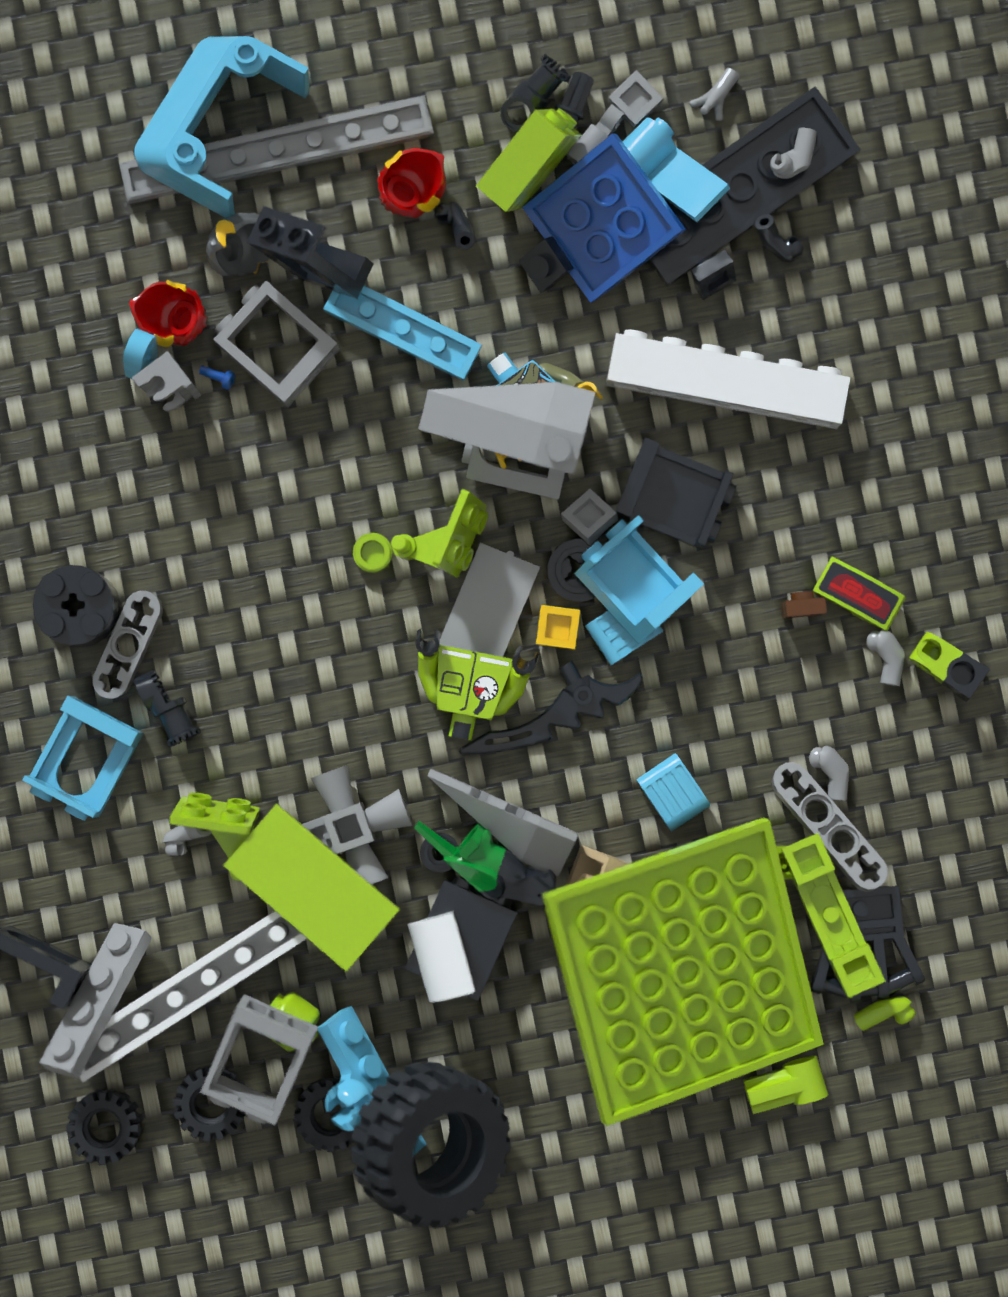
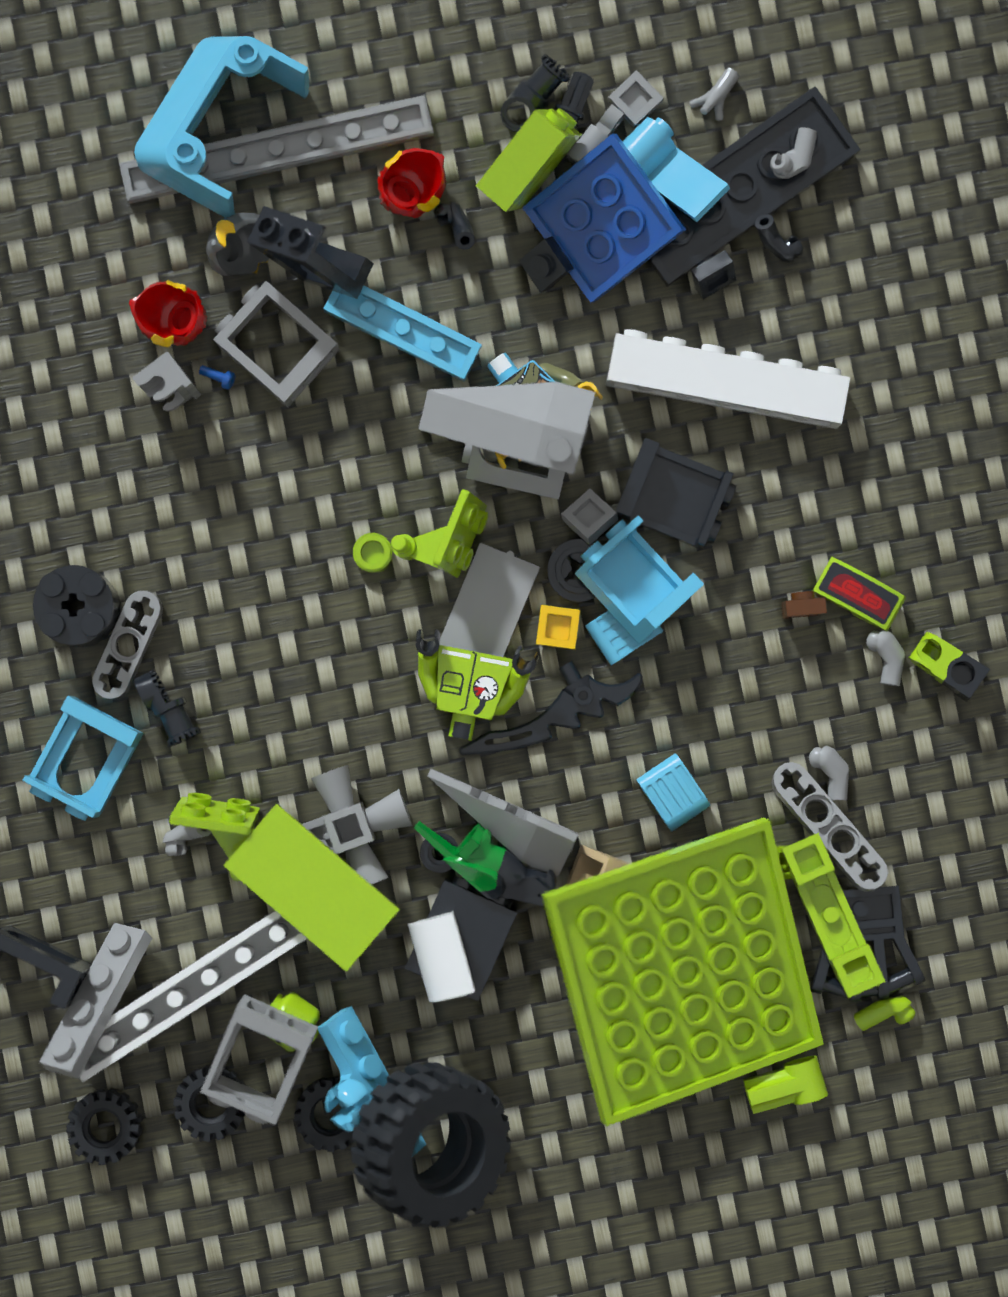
(139, 352): medium azure beam -> none

